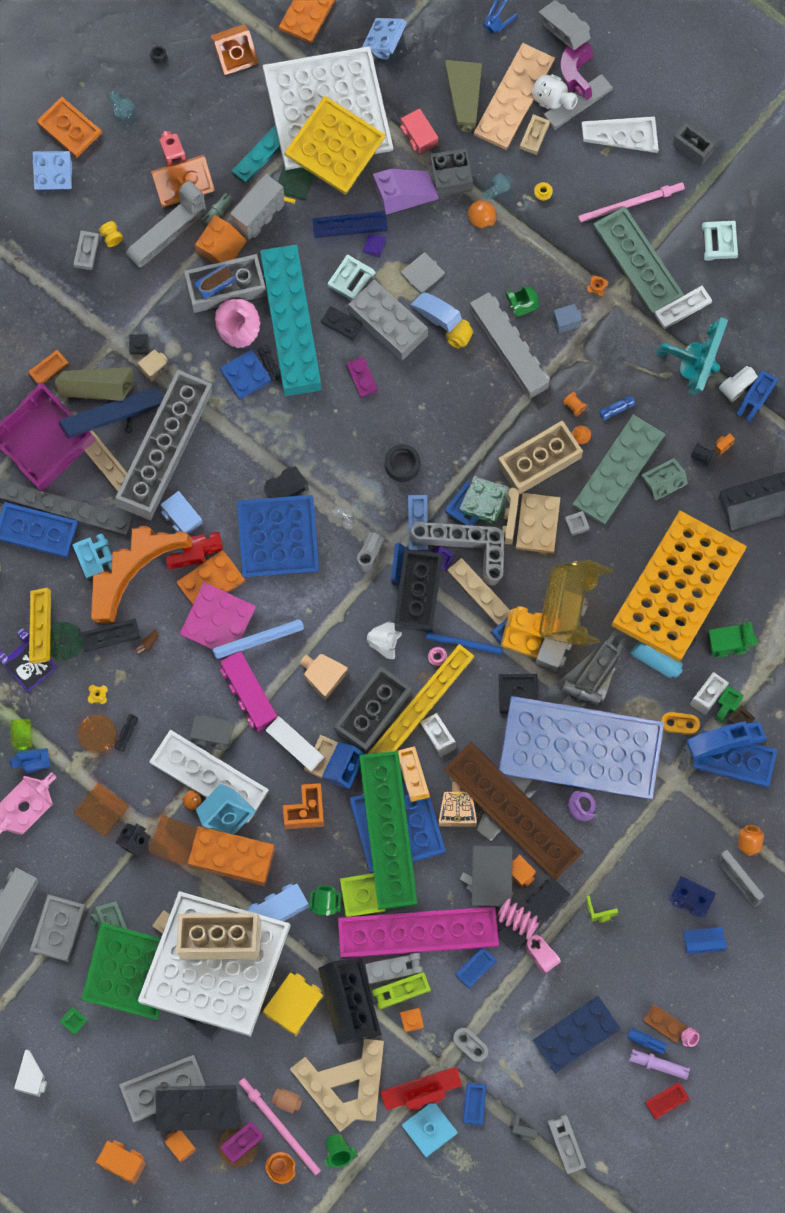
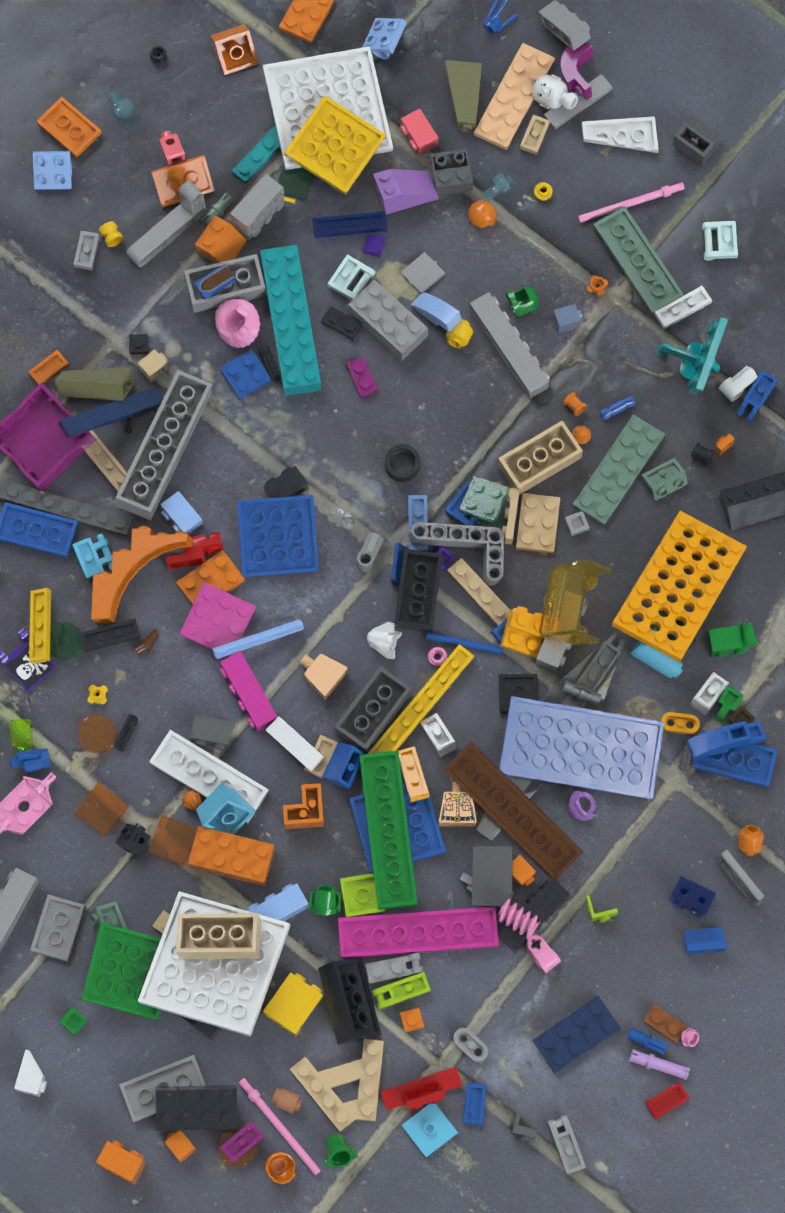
(475, 968): blue tile -> none

